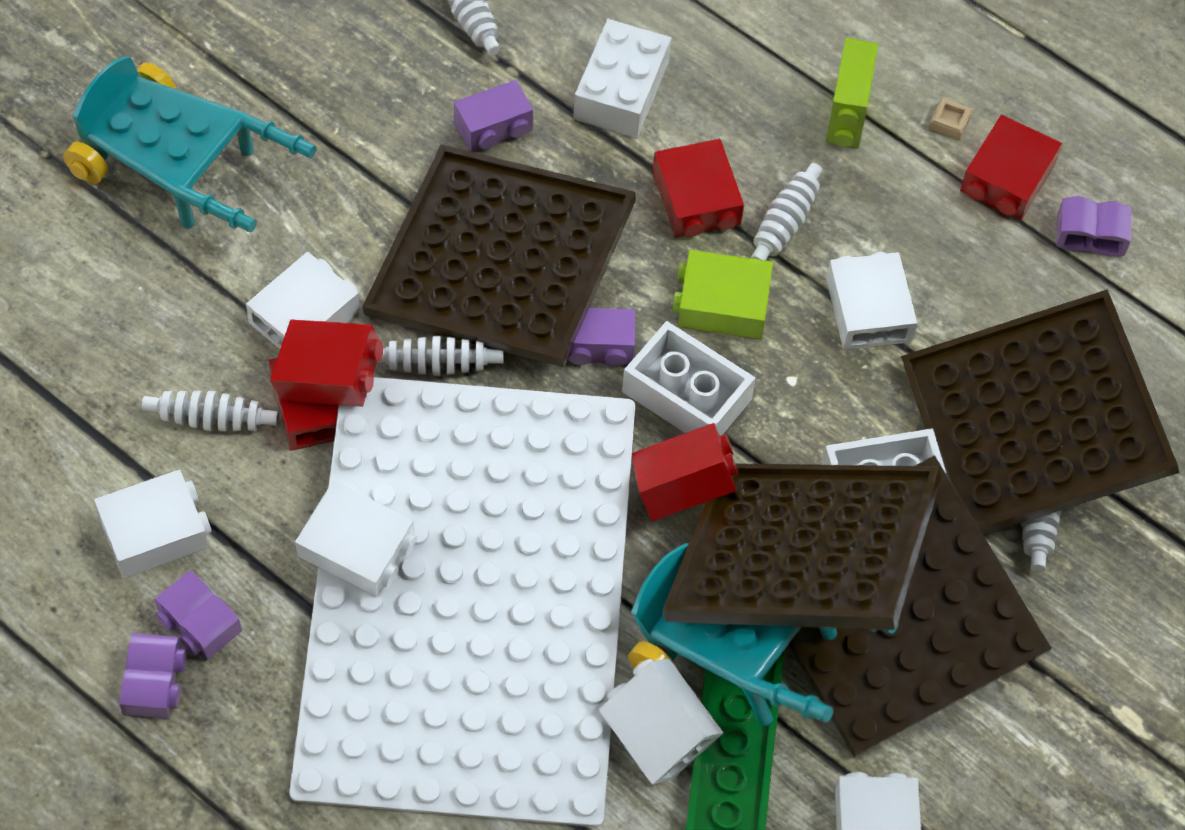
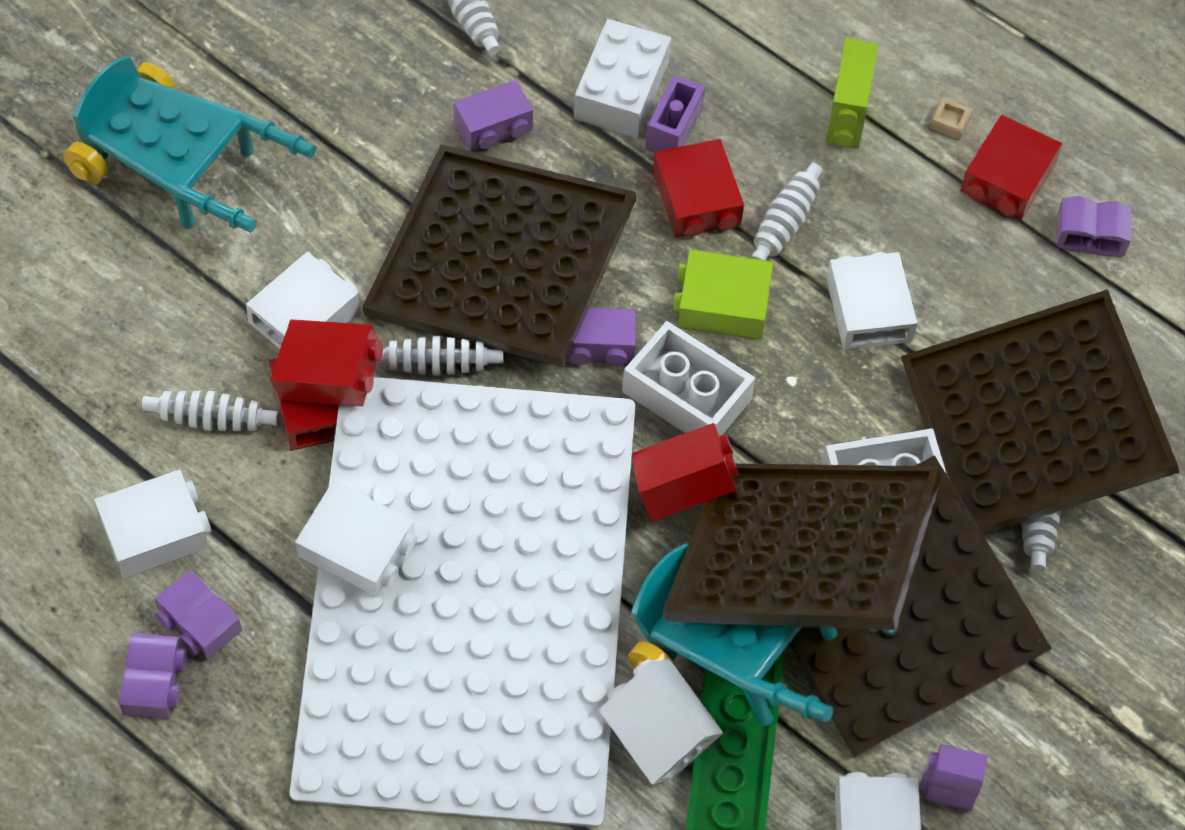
(675, 115): none -> medium lavender brick
(953, 777): none -> medium lavender brick

